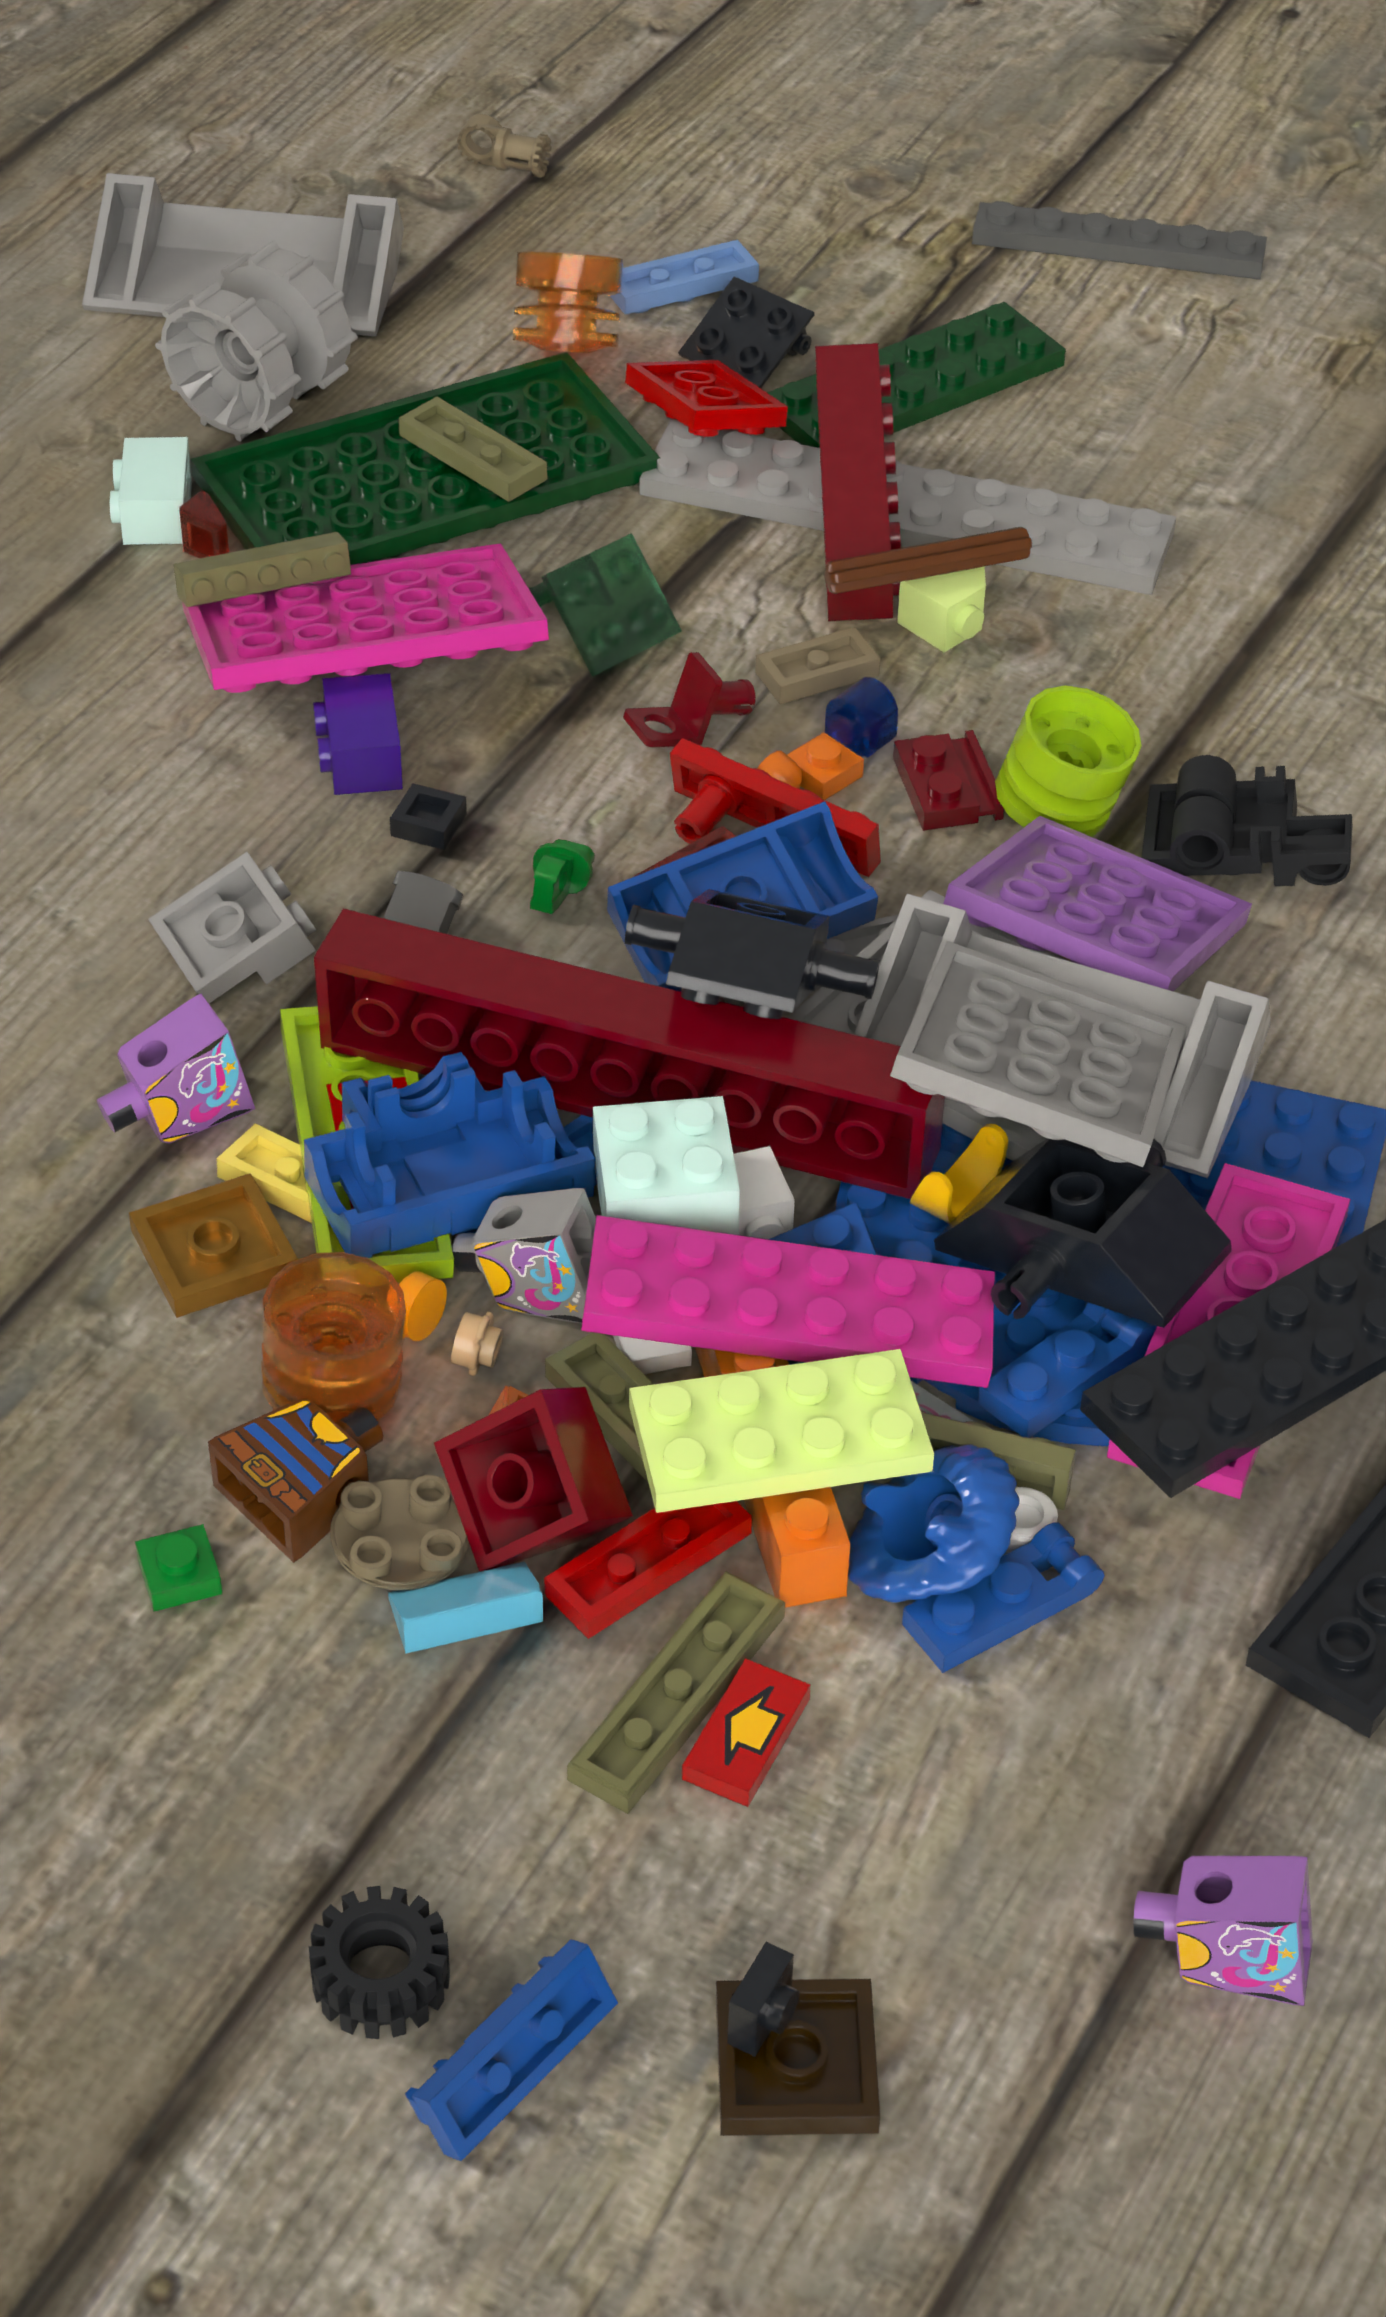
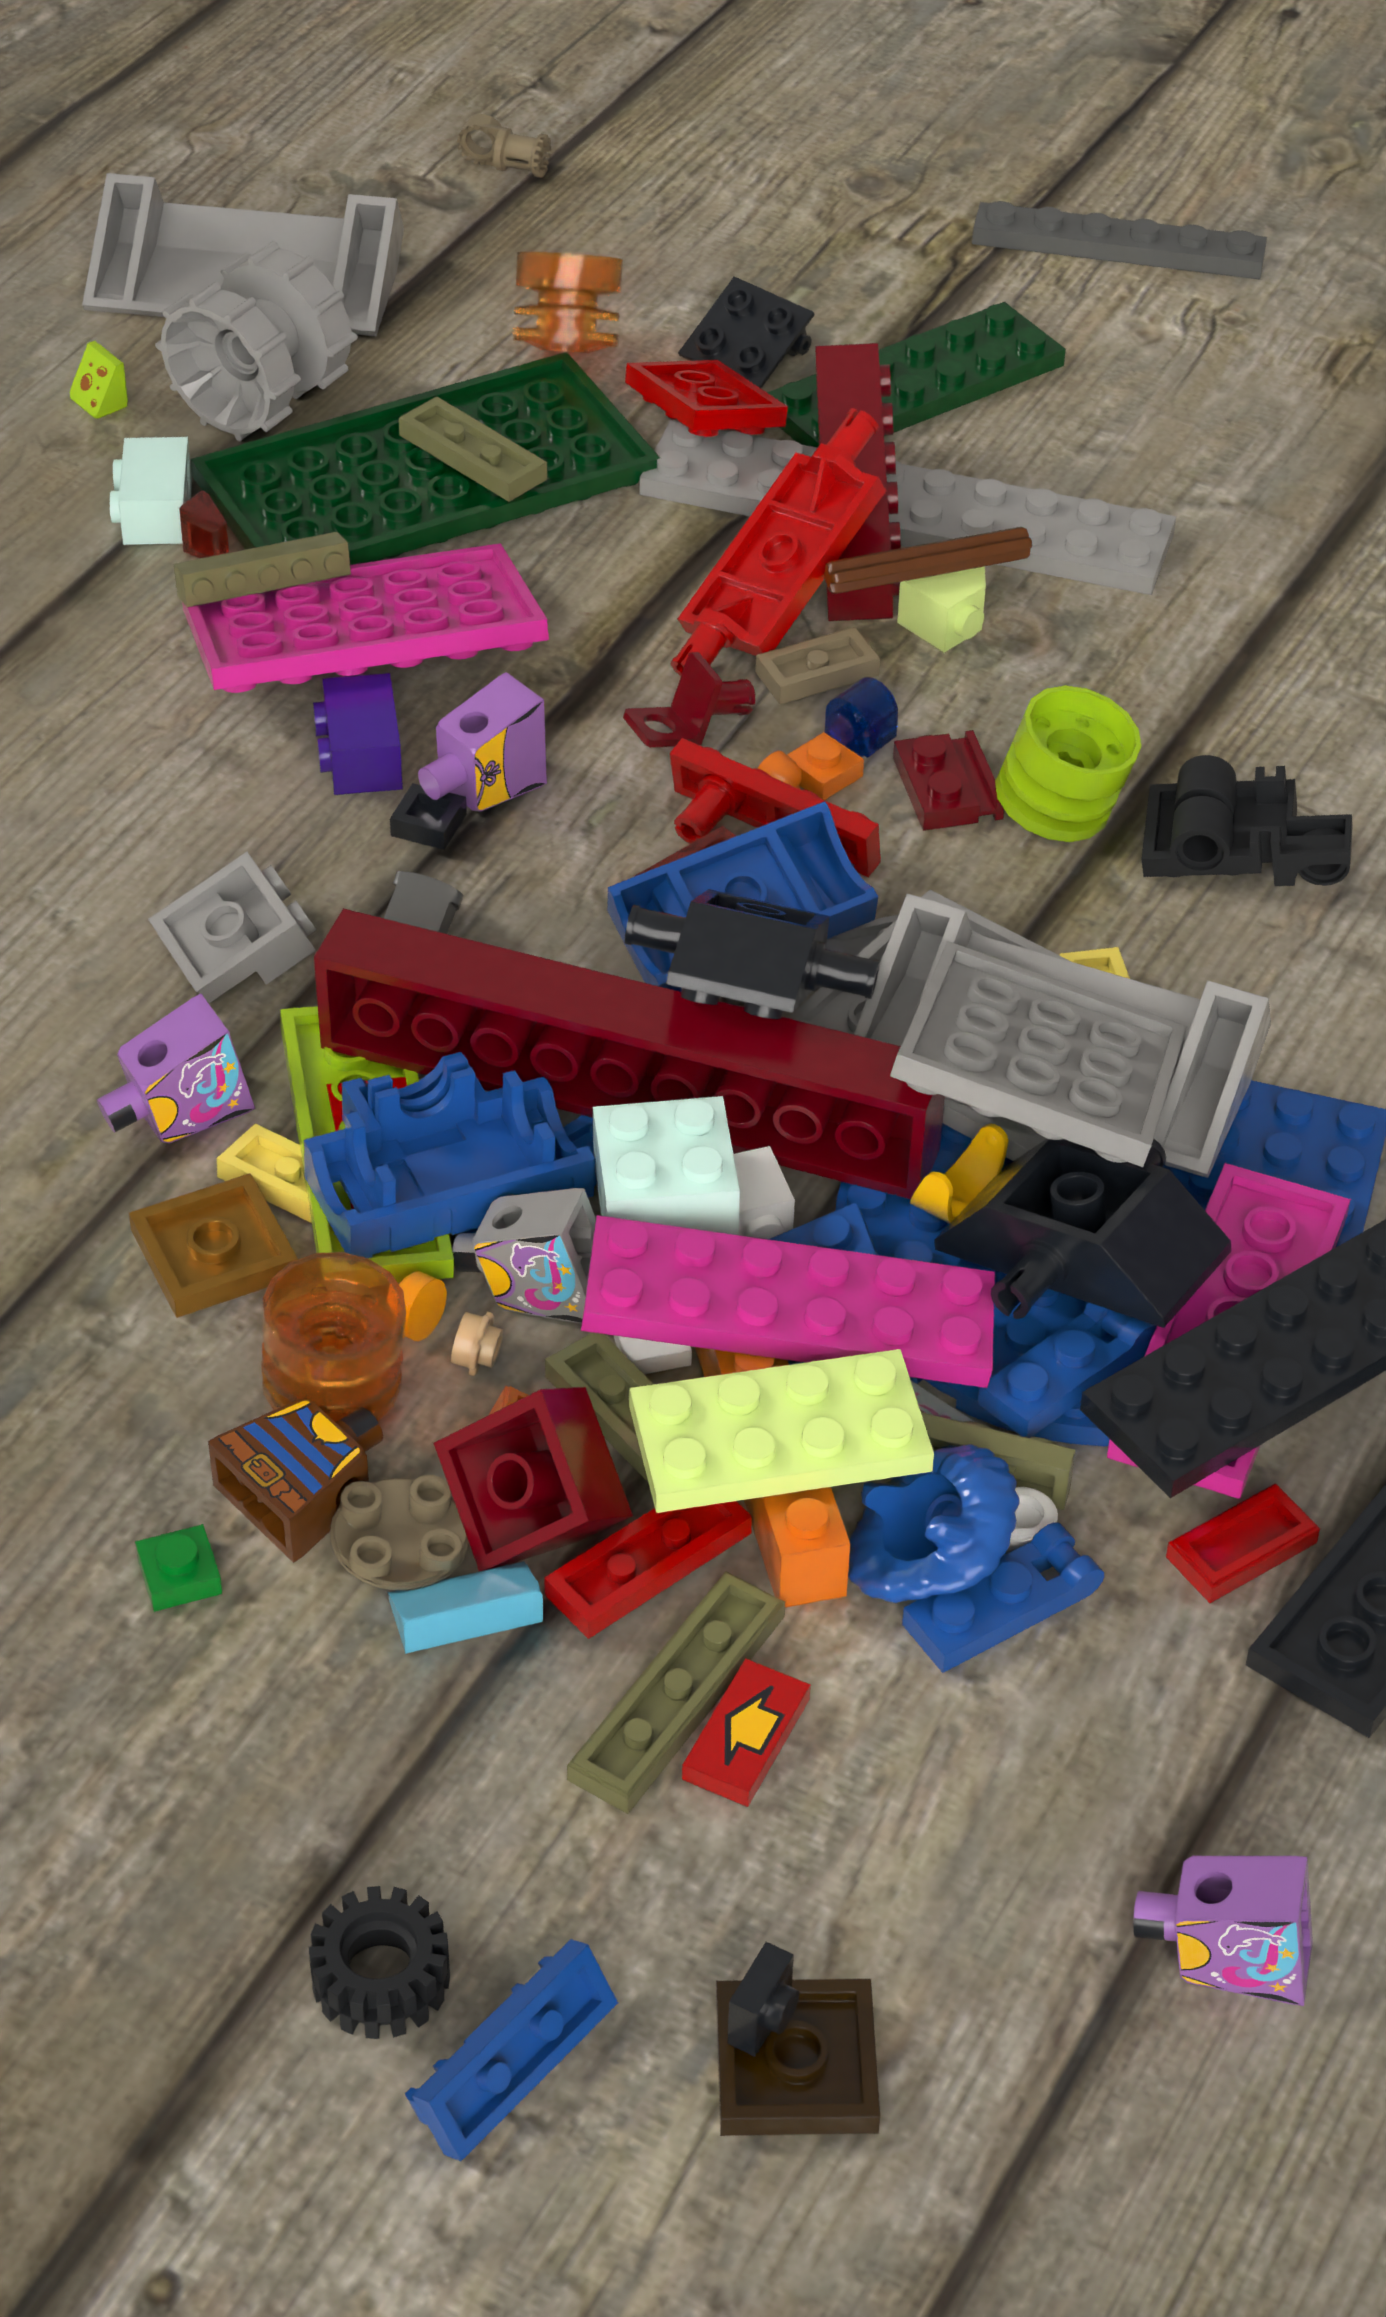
(99, 382): none -> lime slope
(490, 747): none -> medium lavender torso
(559, 871): green piece -> none
(609, 604): clear green plate -> none
(684, 276): medium blue plate -> none
(784, 548): none -> red plate
(1097, 905): medium lavender plate -> none
(1242, 1543): none -> red tile

